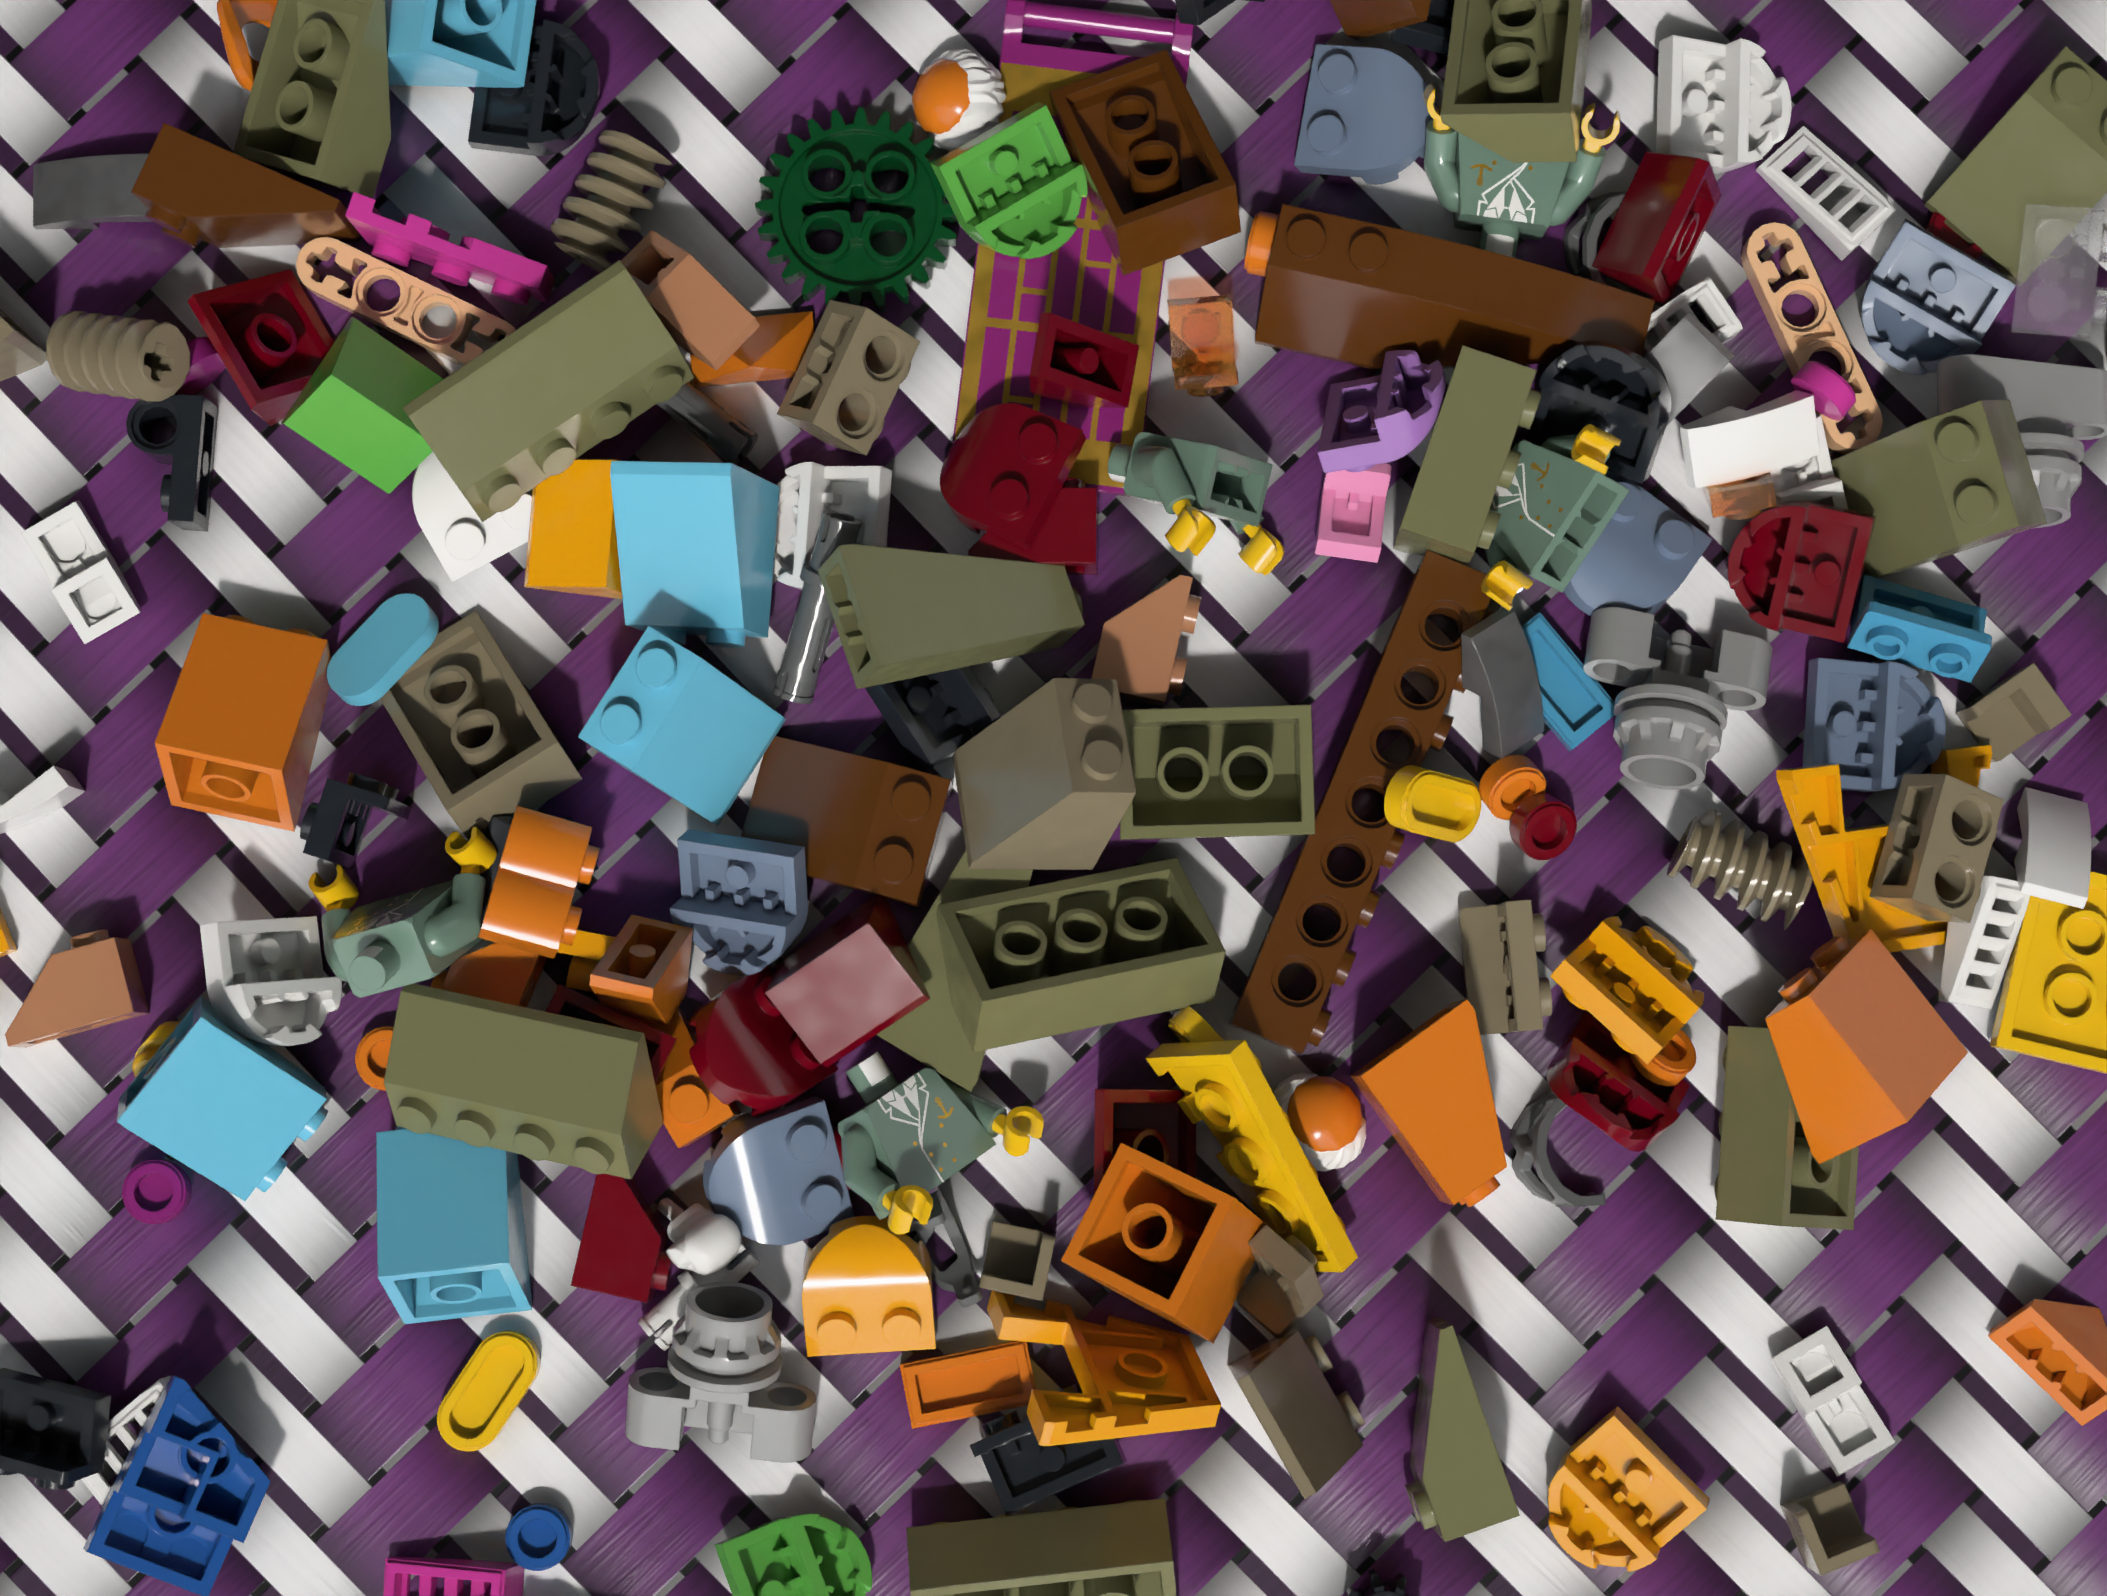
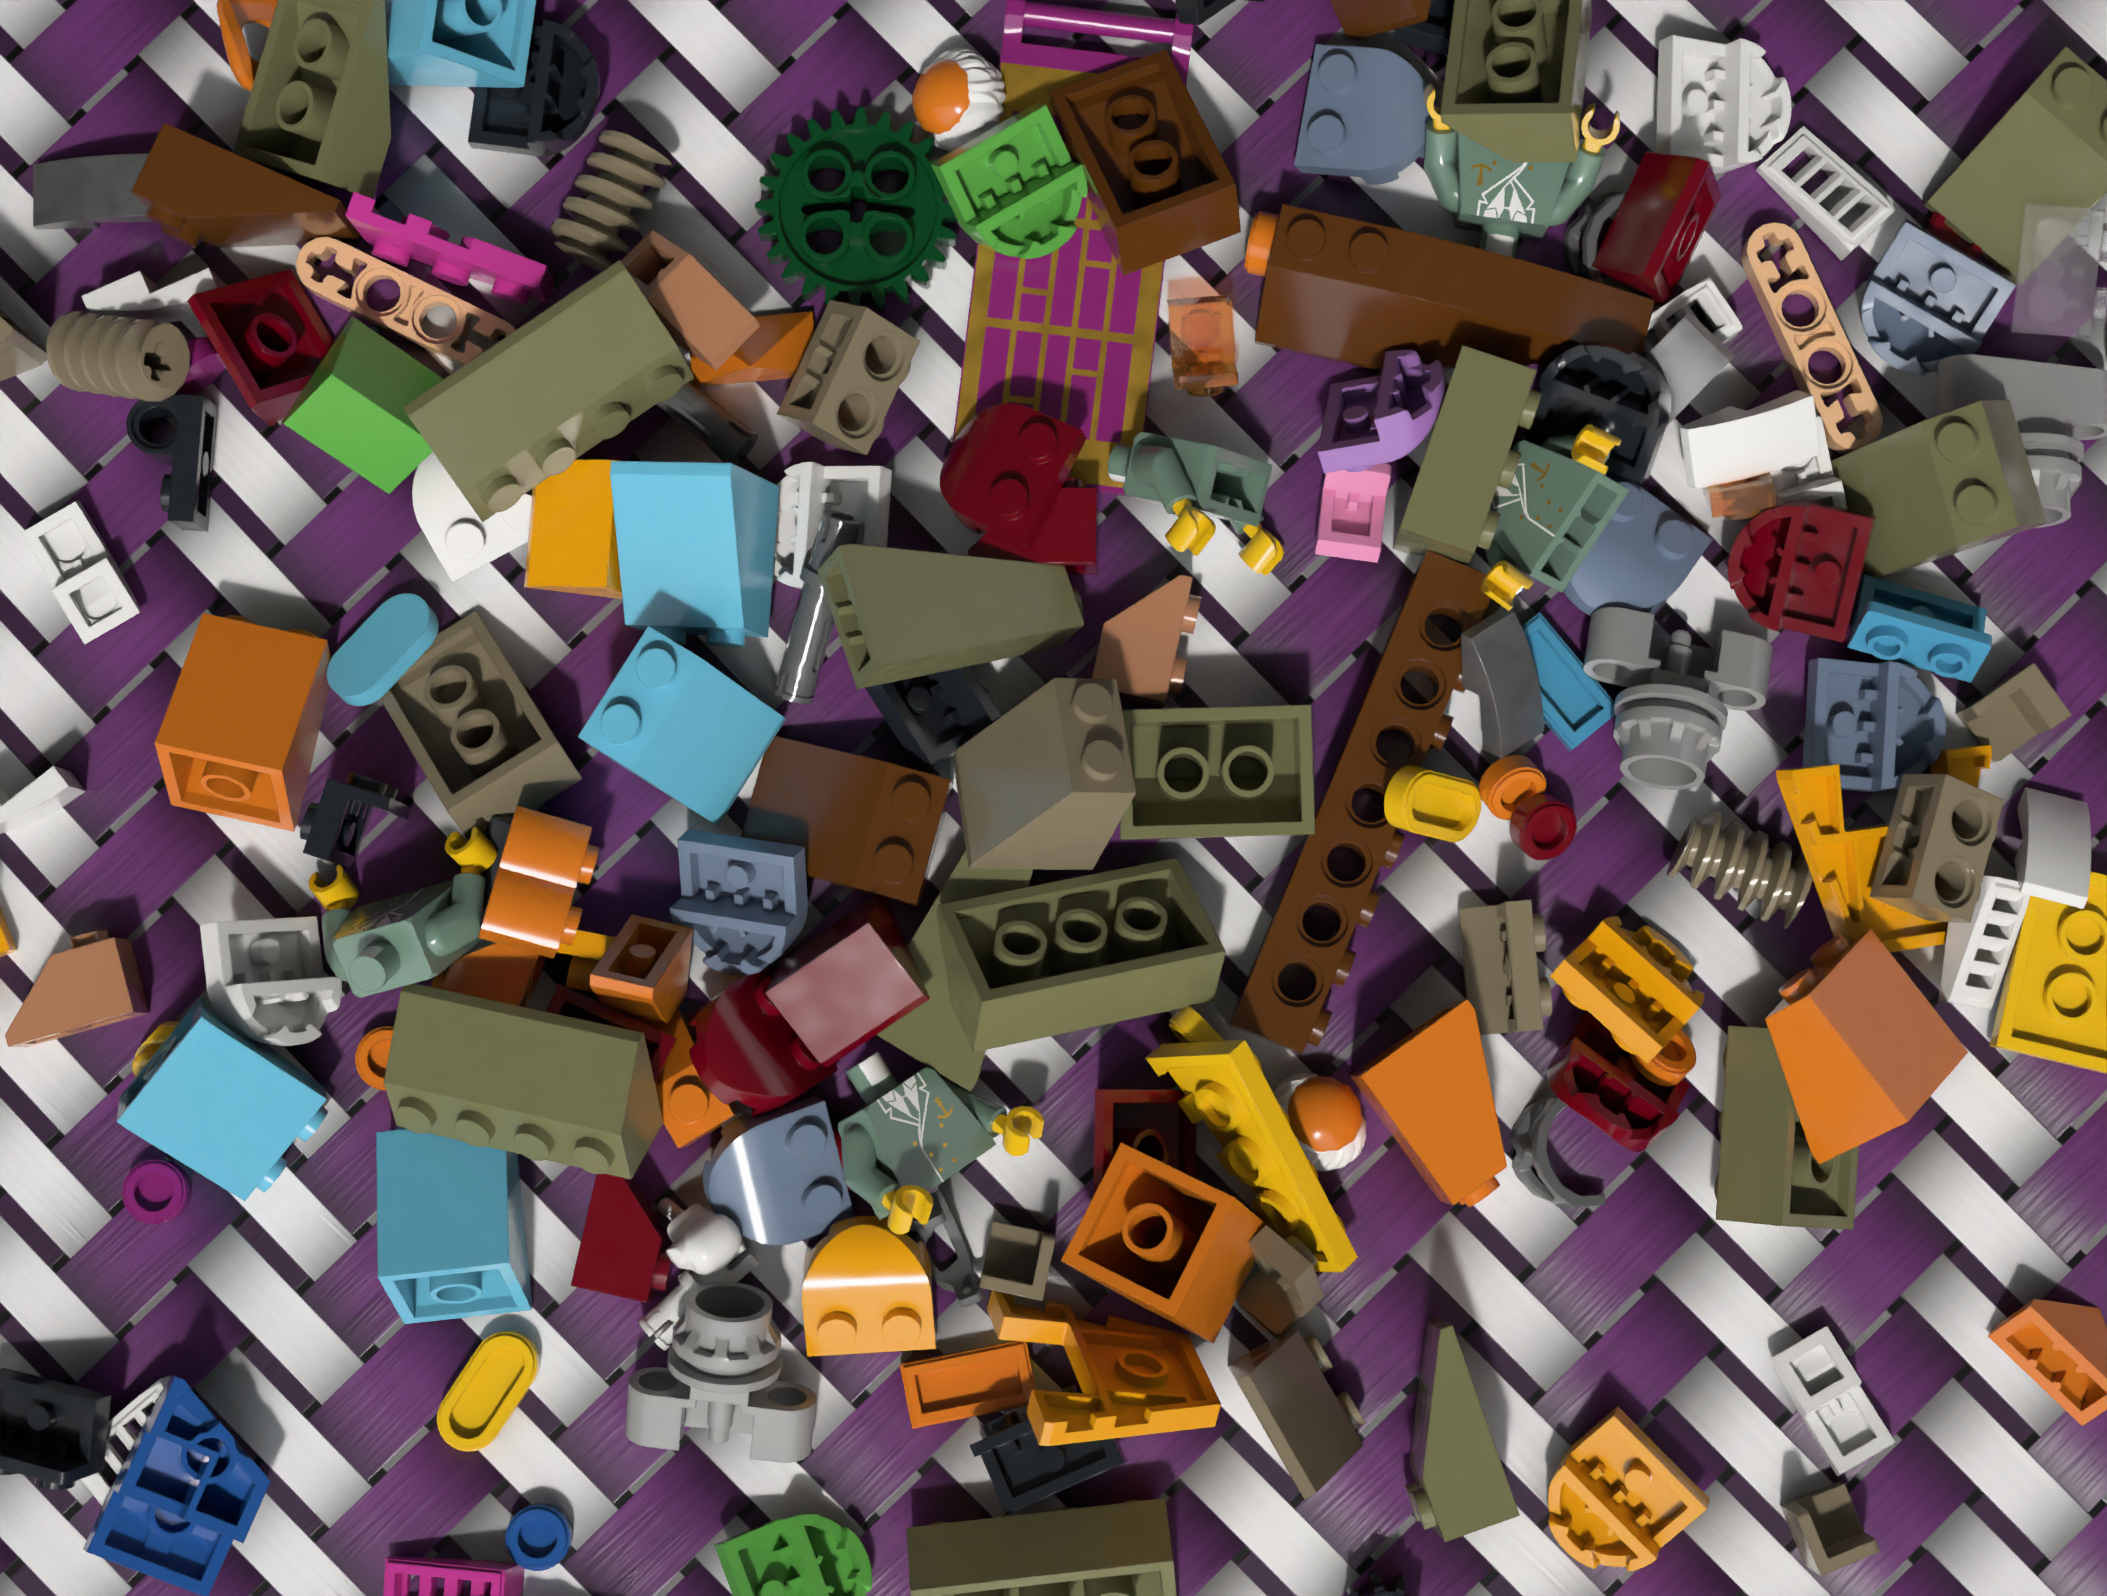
(141, 299): none -> white slope
(1081, 364): dark red slope -> none
(1831, 392): dark pink tile -> none

